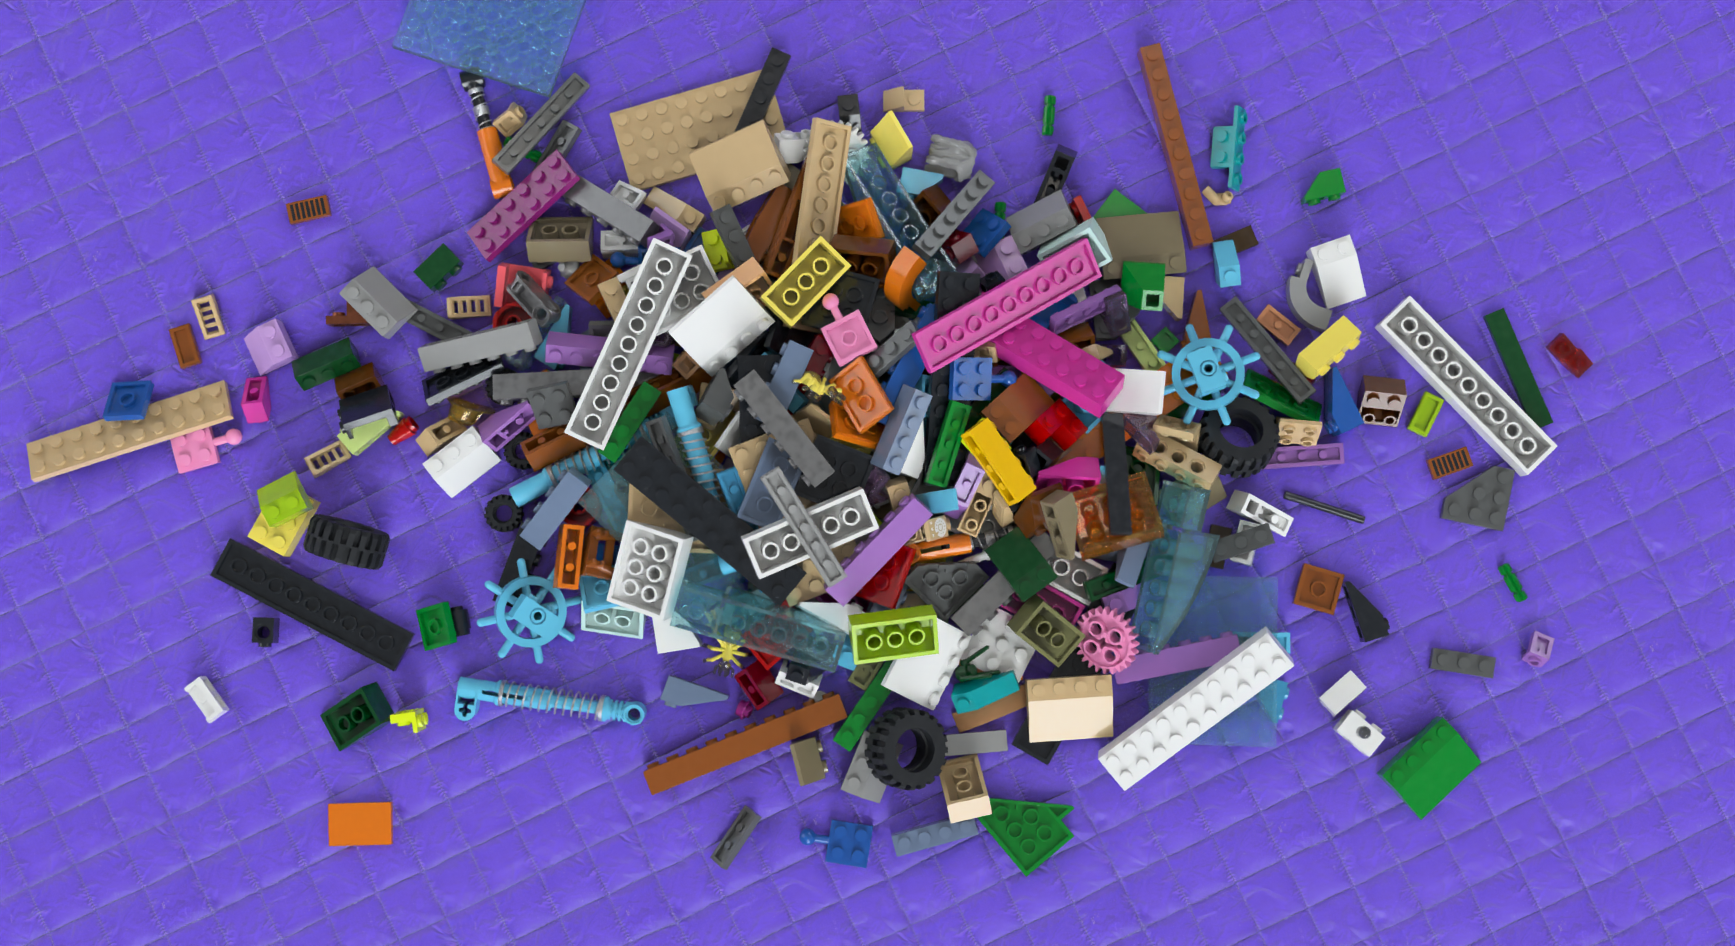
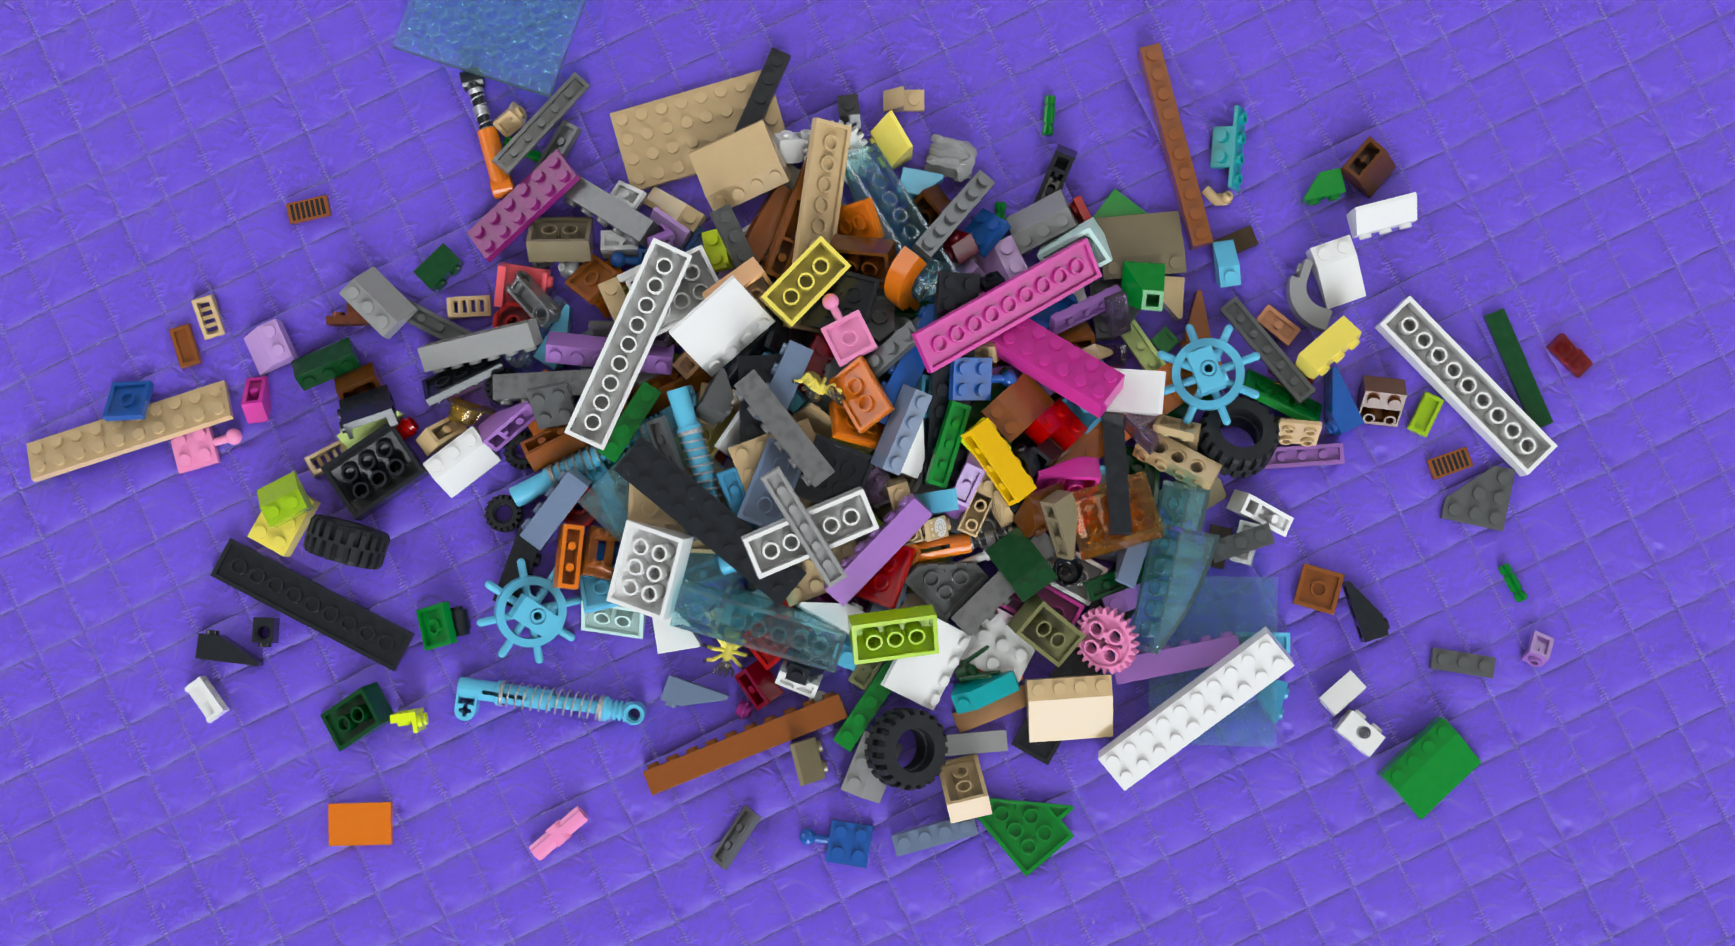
(222, 648): none -> black slope
(374, 471): none -> black slope
(558, 833): none -> bright pink piece
(1068, 572): none -> black hair
(1323, 507): black bar -> none
(1368, 167): none -> reddish brown slope
(1383, 216): none -> white slope

